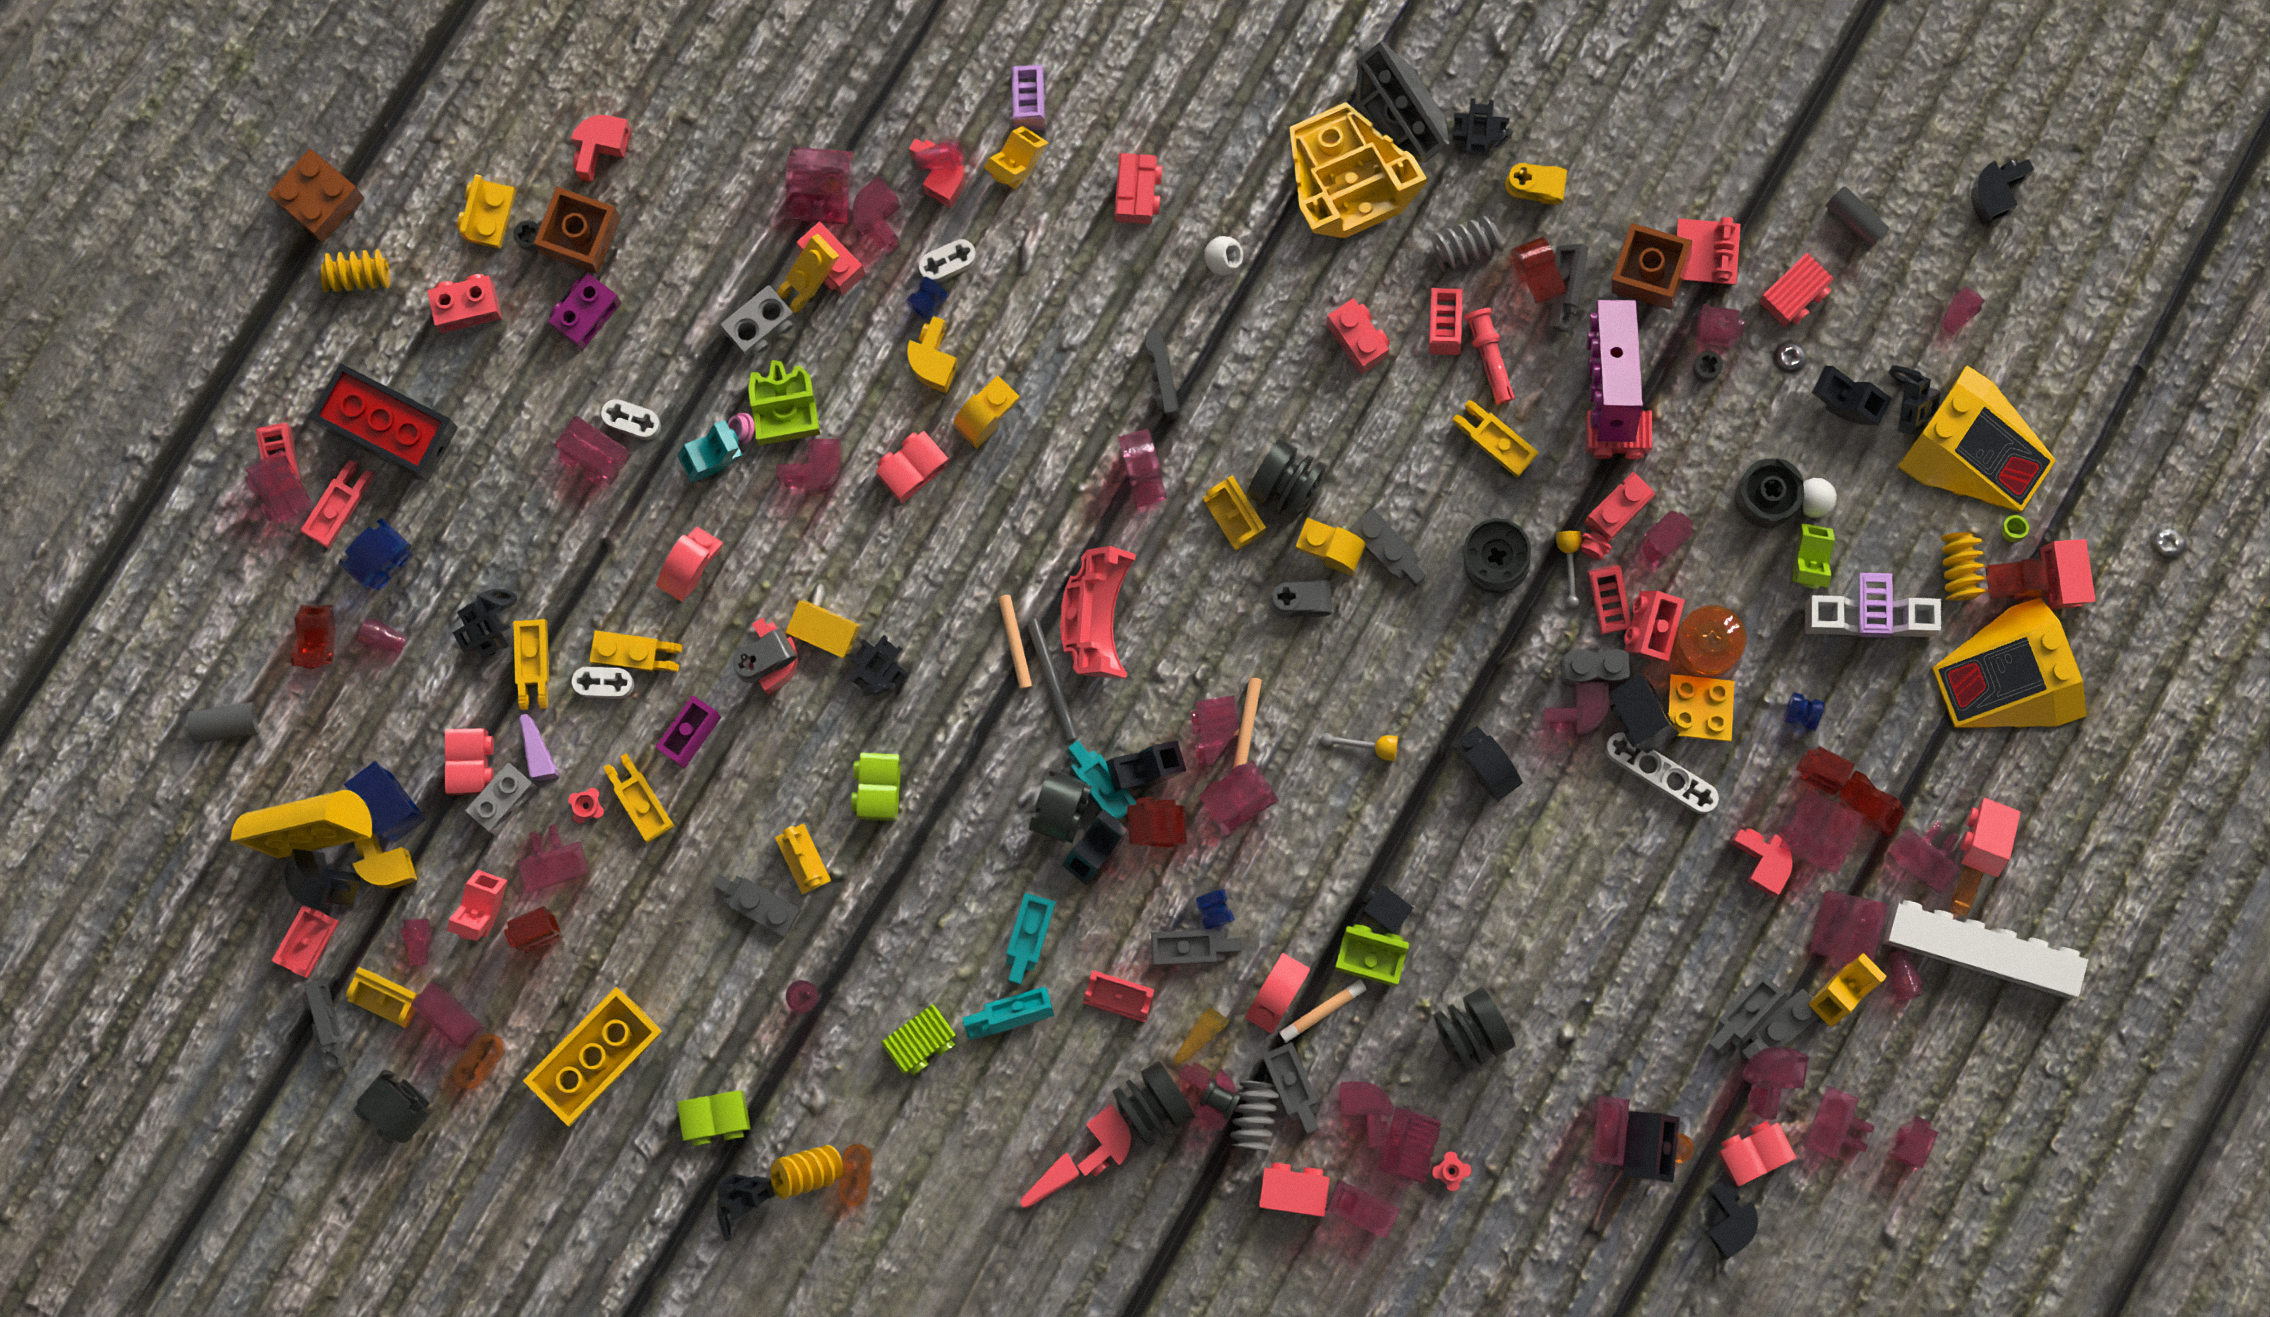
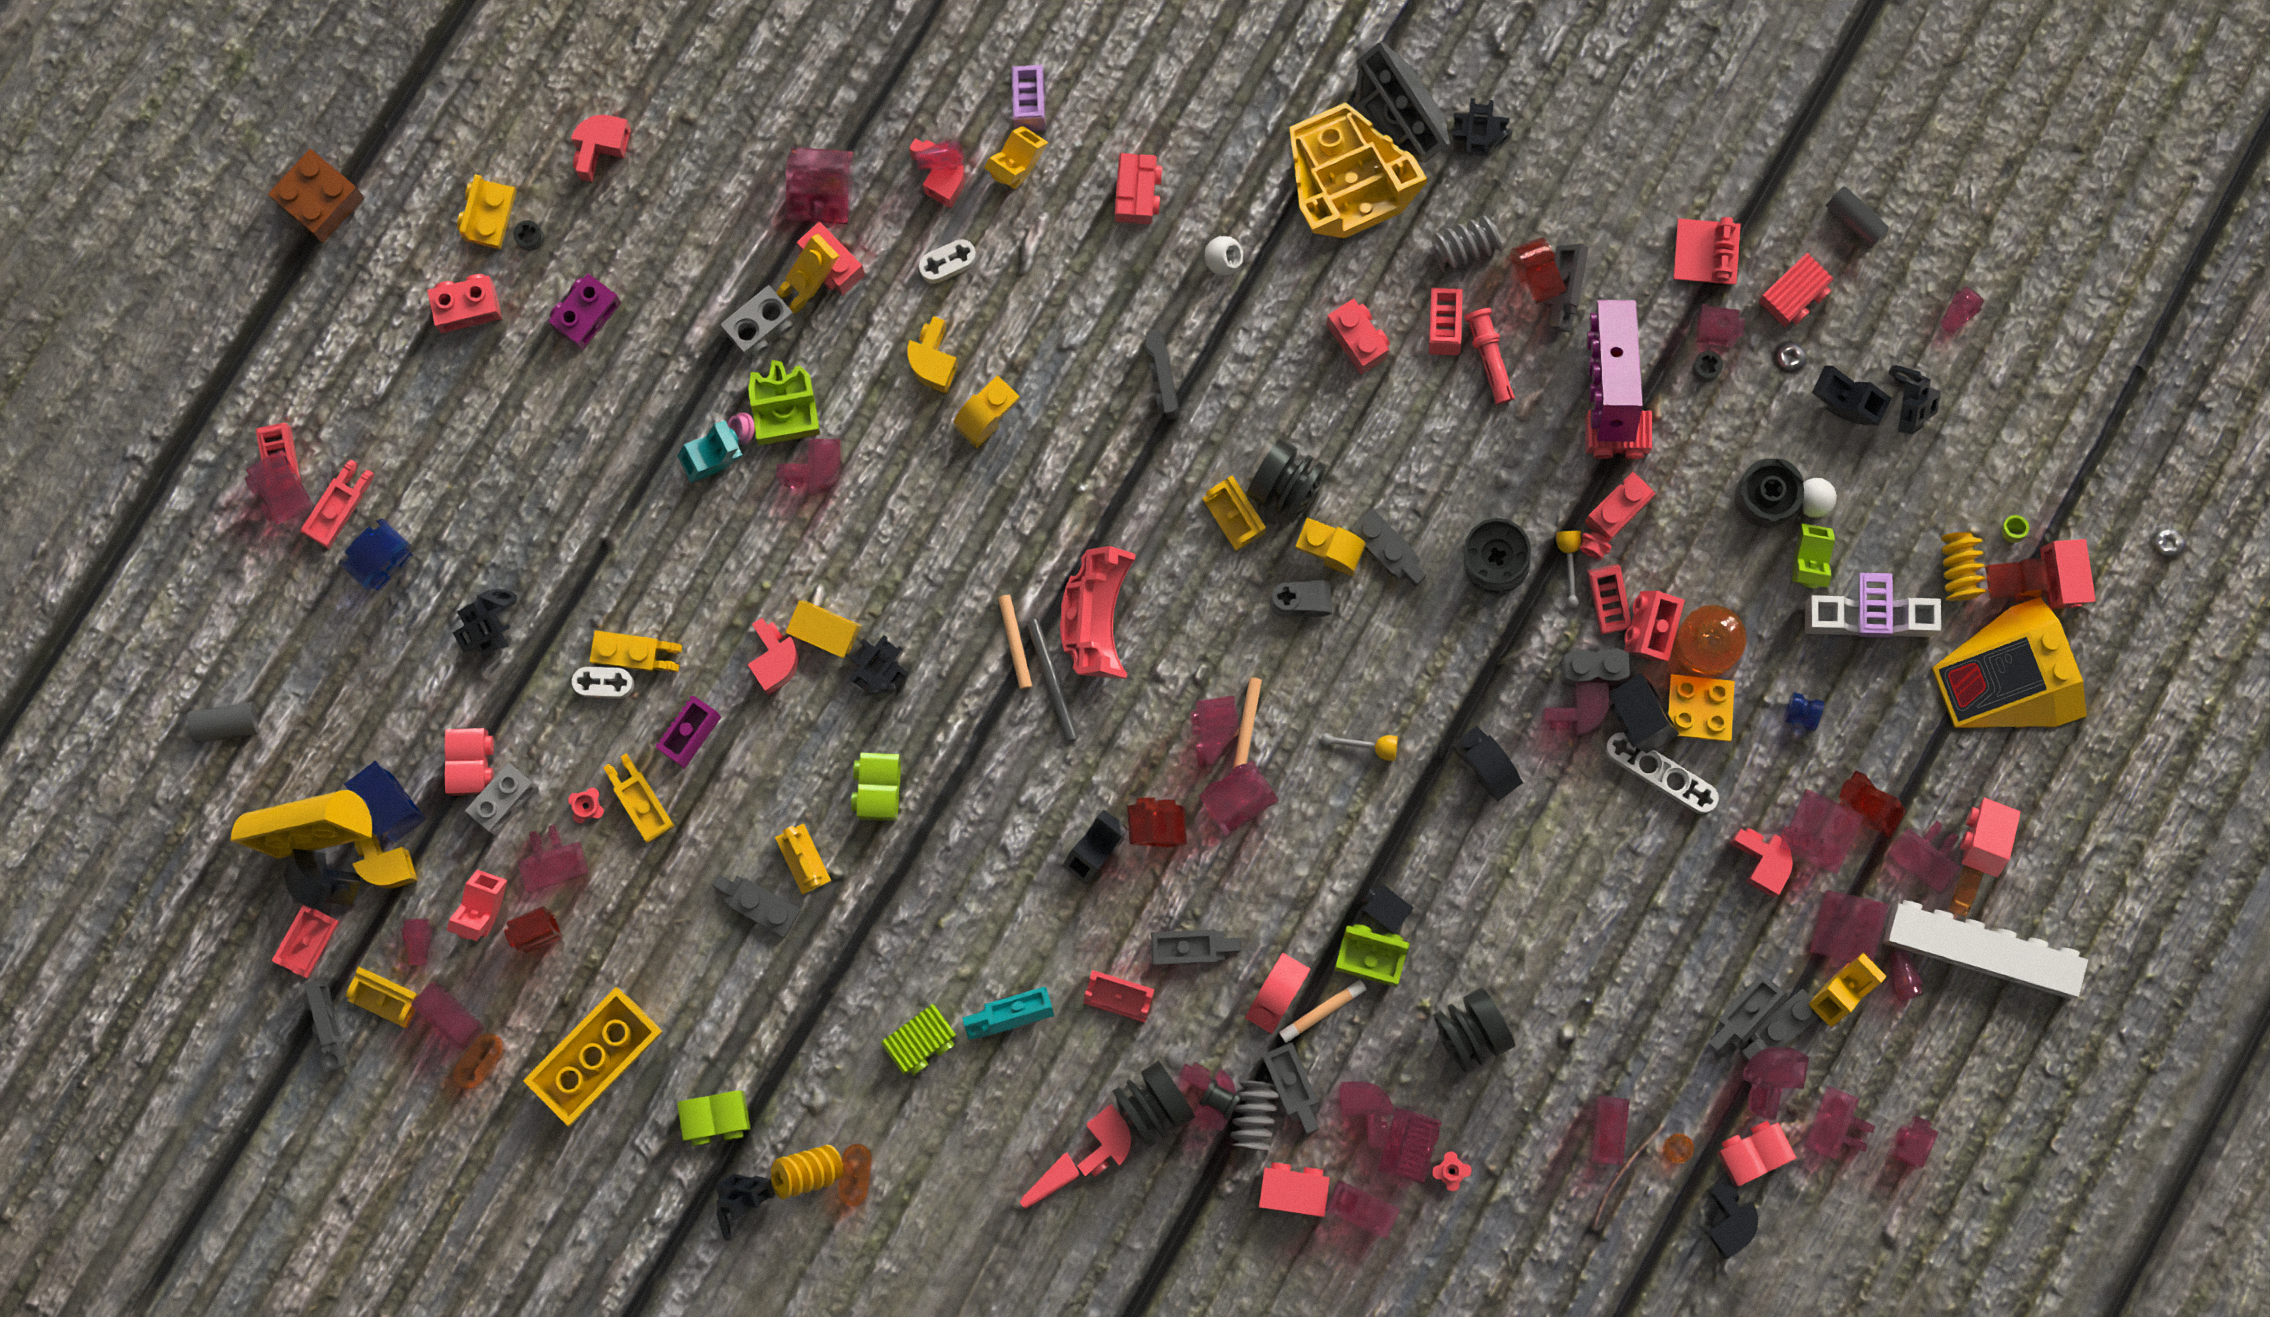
(314, 636): clear red brick -> none
(355, 272): yellow piece -> none
(380, 636): clear pink cone -> none
(383, 422): red brick -> none
(393, 1108): pearl dark grey brick -> none
(531, 660): yellow hinge -> none
(538, 757): lavender slope -> none
(577, 230): dark orange brick -> none
(592, 451): clear pink brick -> none
(628, 426): white beam -> none
(686, 563): coral brick -> none
(767, 655): dark grey piece -> none
(794, 992): clear pink cone -> none
(871, 209): clear pink brick -> none
(912, 466): coral brick -> none
(927, 298): clear blue wheel -> none
(1028, 935): teal hinge -> none
(1060, 807): pearl dark grey brick -> none
(1094, 770): teal hinge -> none
(1142, 468): clear pink brick -> none
(1147, 767): black brick -> none
(1206, 1028): clear yellow slope -> none
(1214, 909): clear blue wheel -> none
(1497, 440): yellow hinge -> none
(1541, 184): yellow piece -> none
(1651, 266): dark orange brick -> none
(1651, 1146): black brick -> none
(1666, 538): clear pink brick -> none
(1824, 770): clear red brick -> none
(1979, 447): yellow wedge -> none
(1991, 189): black brick -> none

